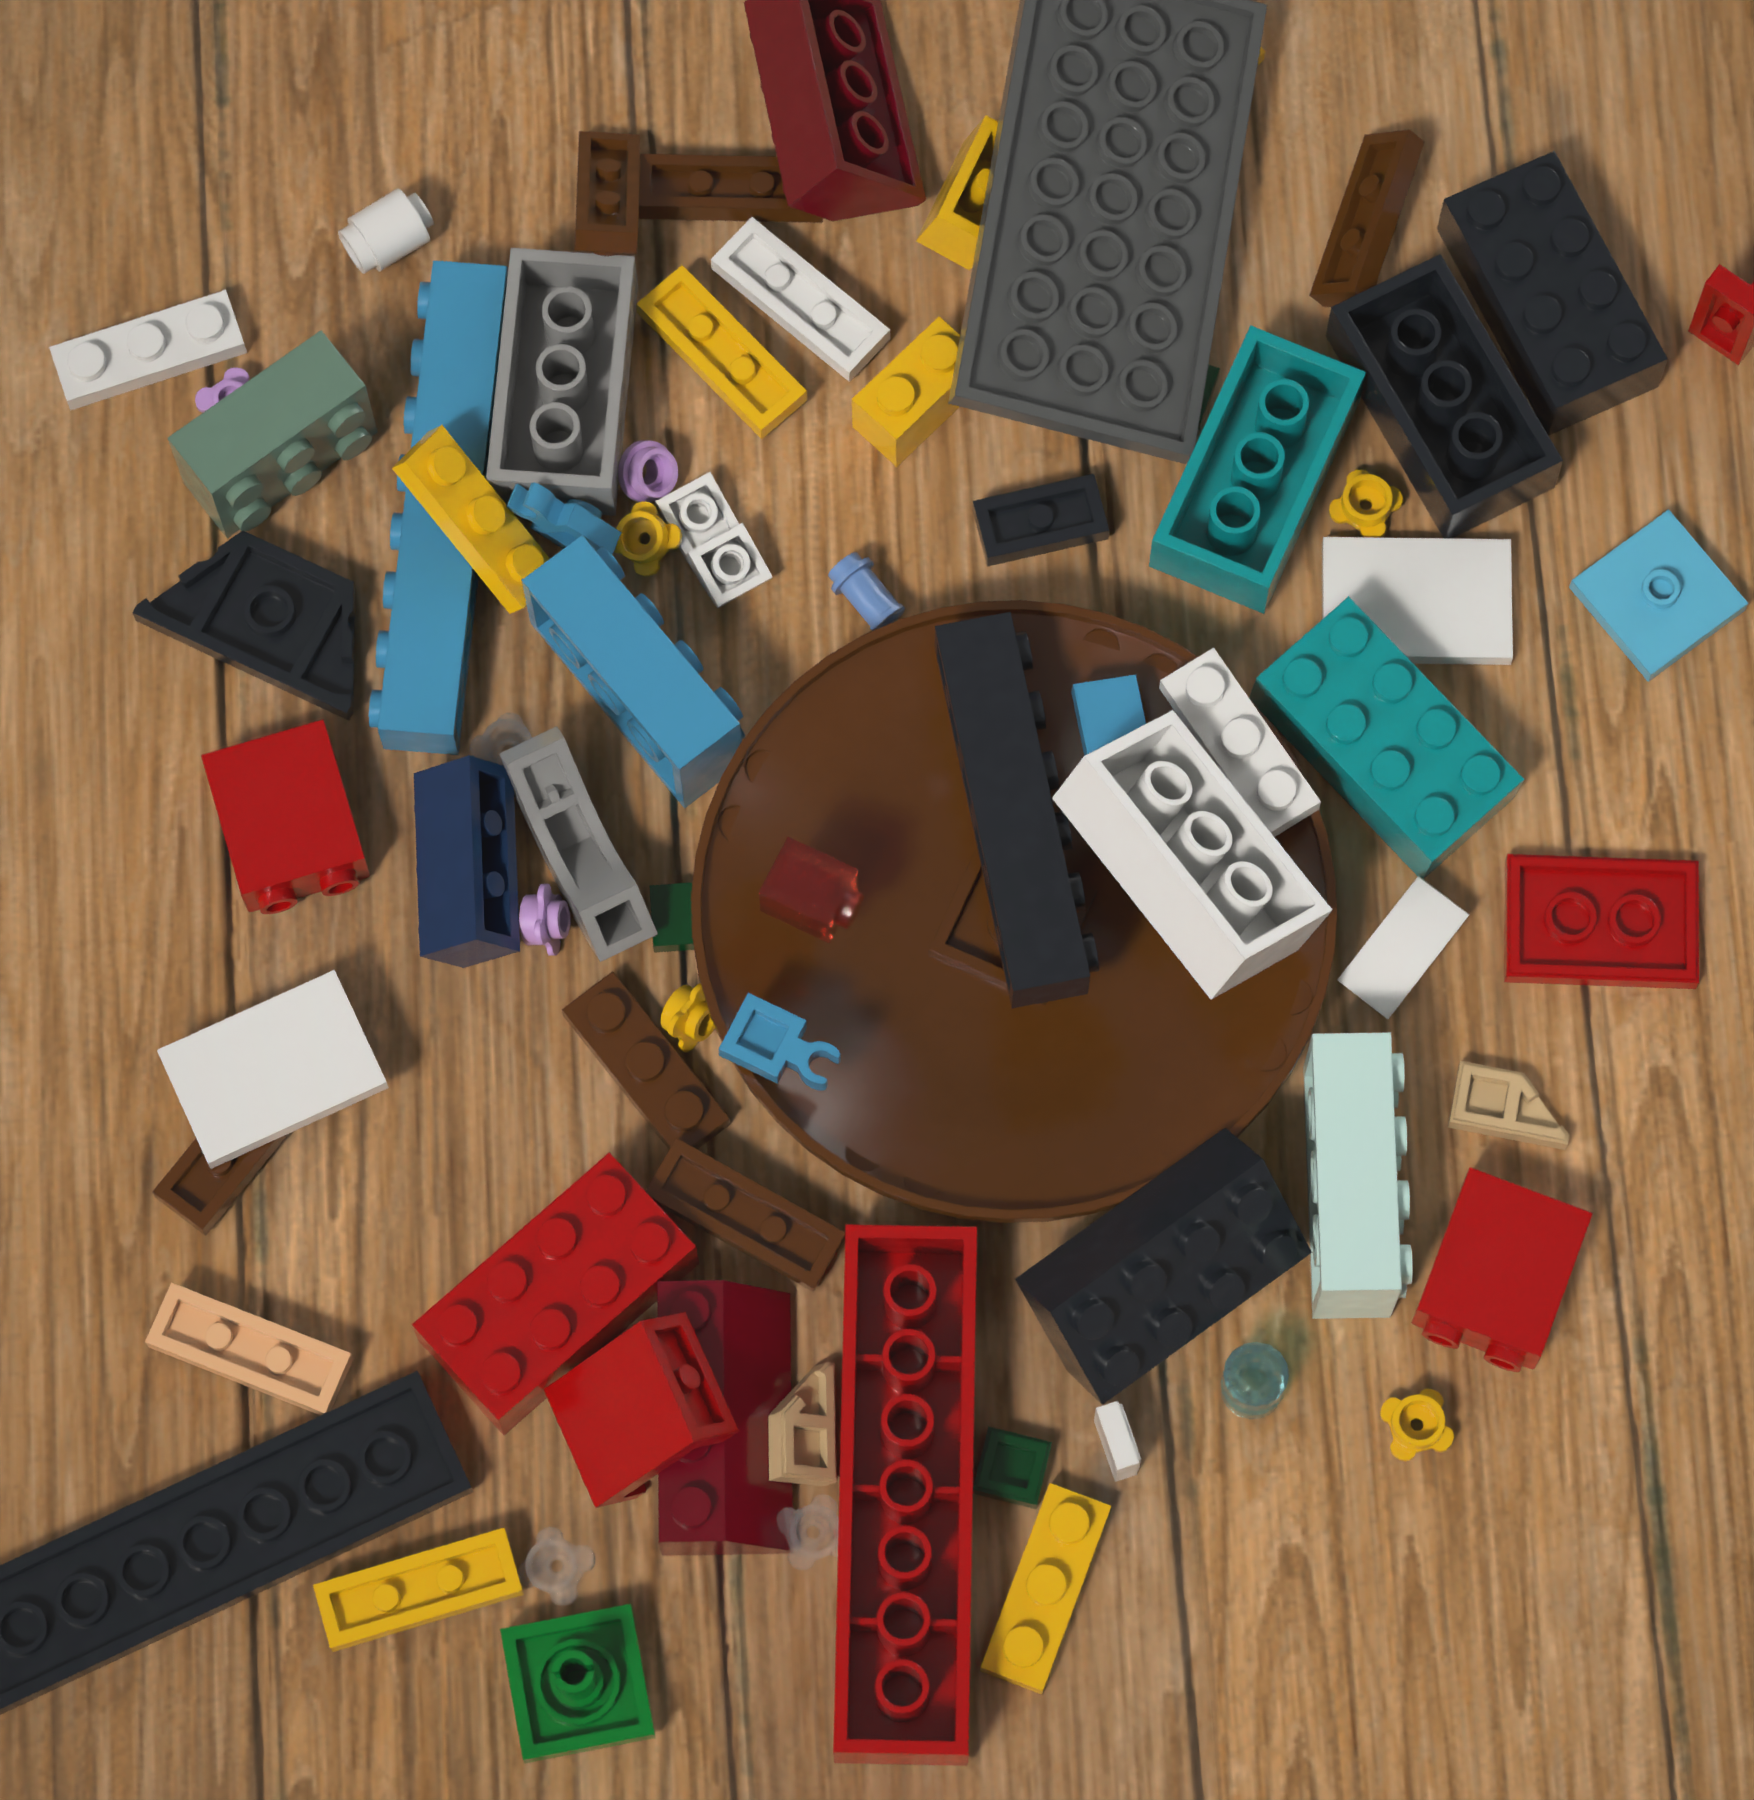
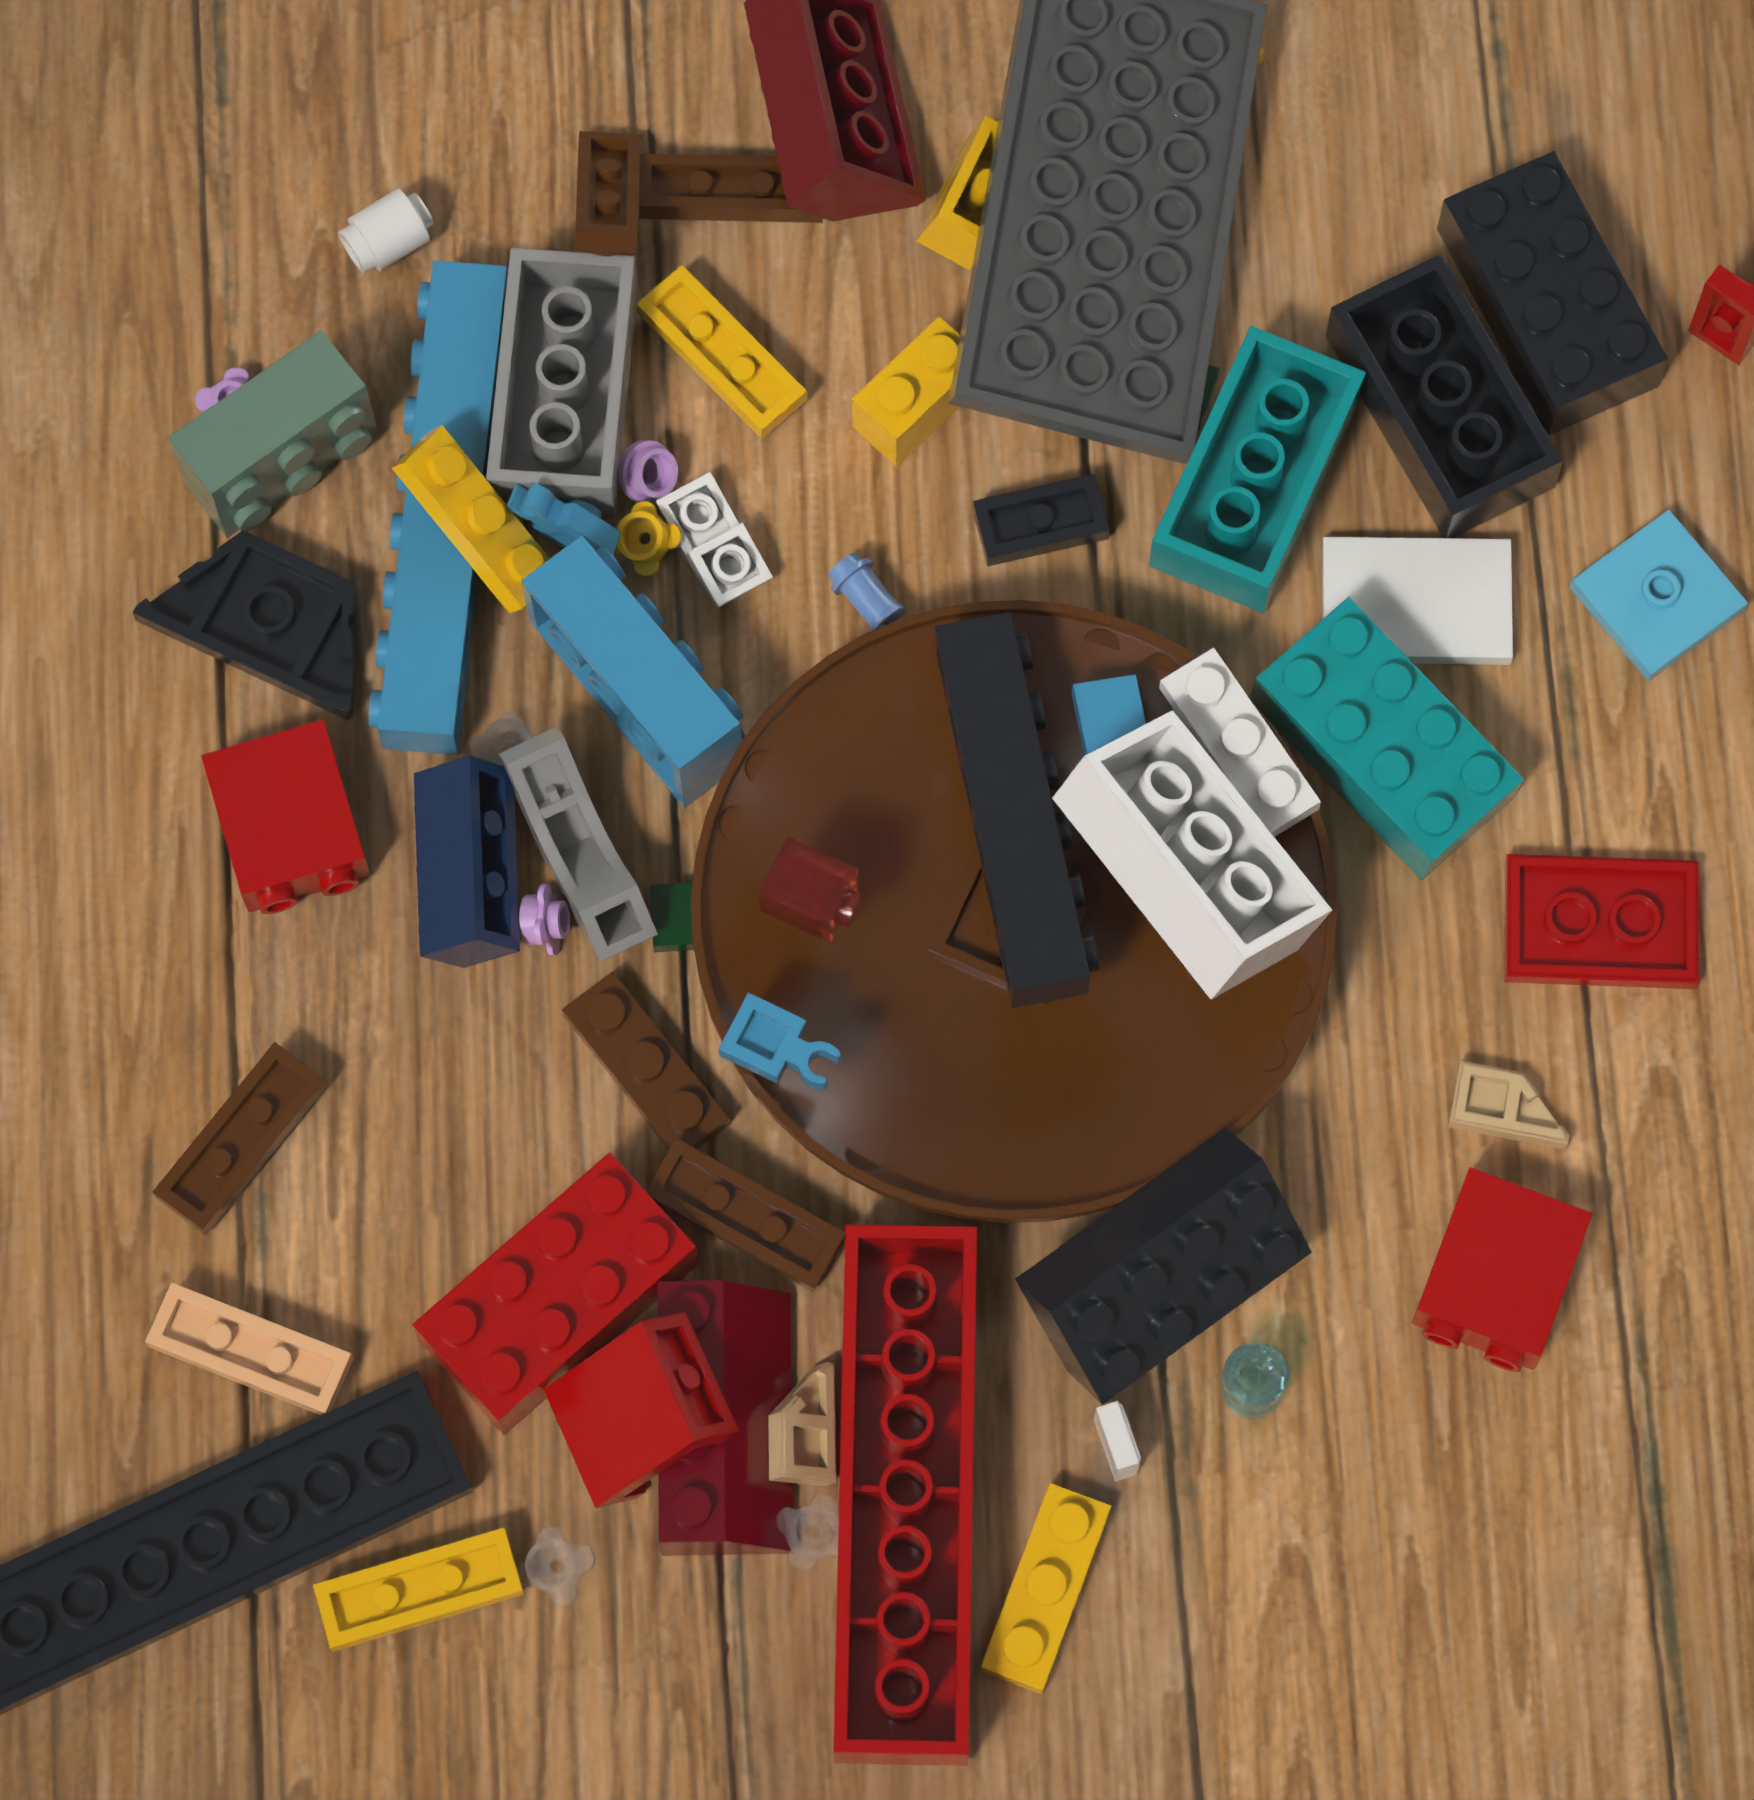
(148, 350): white plate -> none
(272, 1069): white tile -> none
(577, 1683): green plate -> none
(687, 1017): yellow plate -> none
(800, 299): white plate -> none
(1012, 1467): dark green tile -> none
(1352, 1175): light aqua brick -> none
(1367, 216): reddish brown plate -> none
(1369, 487): yellow plate -> none
(1403, 947): white slope -> none
(1425, 1407): yellow plate -> none

